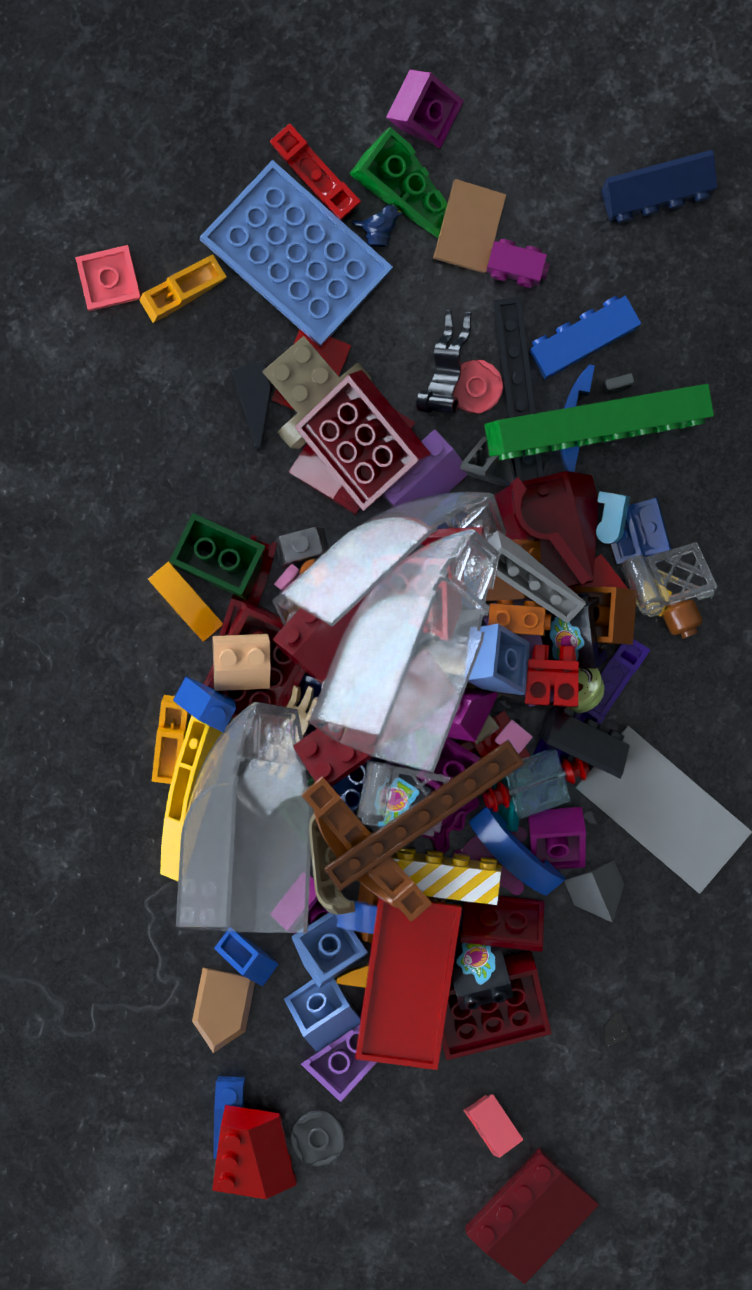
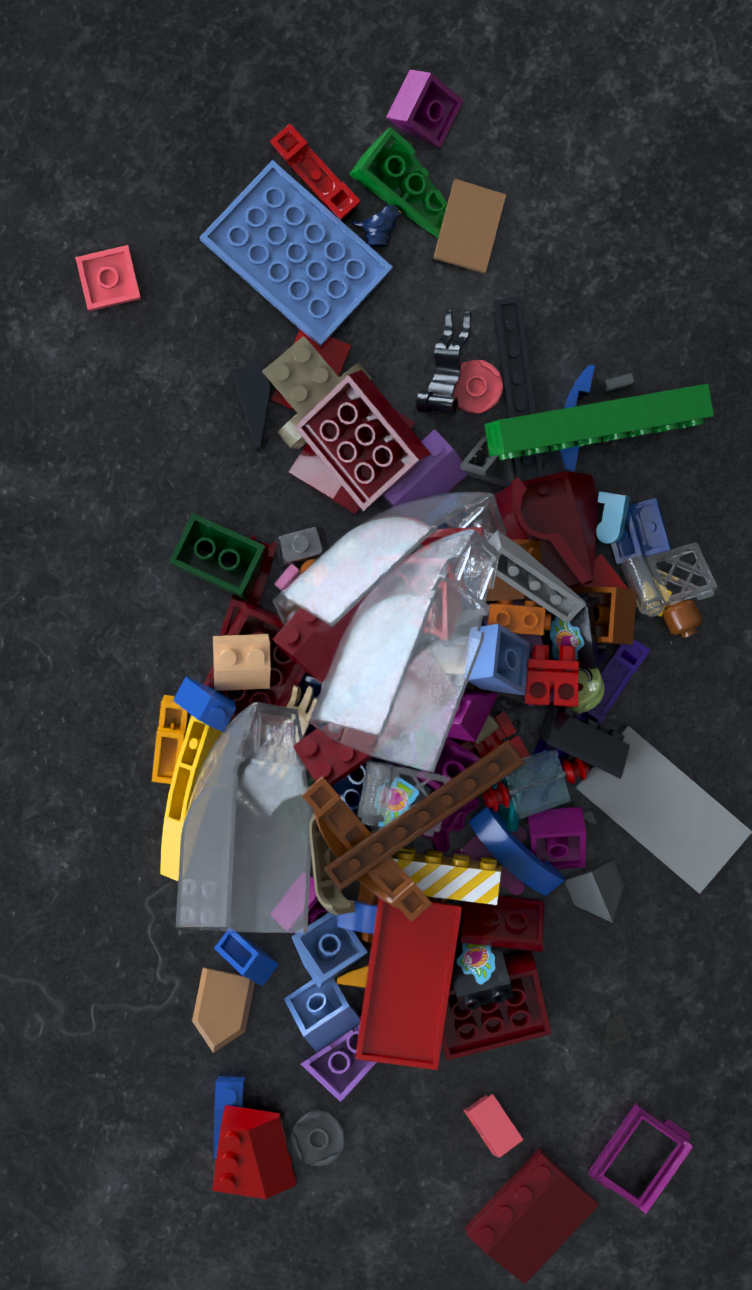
(182, 288): light orange slope -> none
(185, 601): light orange slope -> none
(515, 734): bright pink tile -> none
(517, 263): magenta brick -> none
(585, 337): blue brick -> none
(617, 1142): none -> magenta piece
(660, 186): dark blue slope -> none

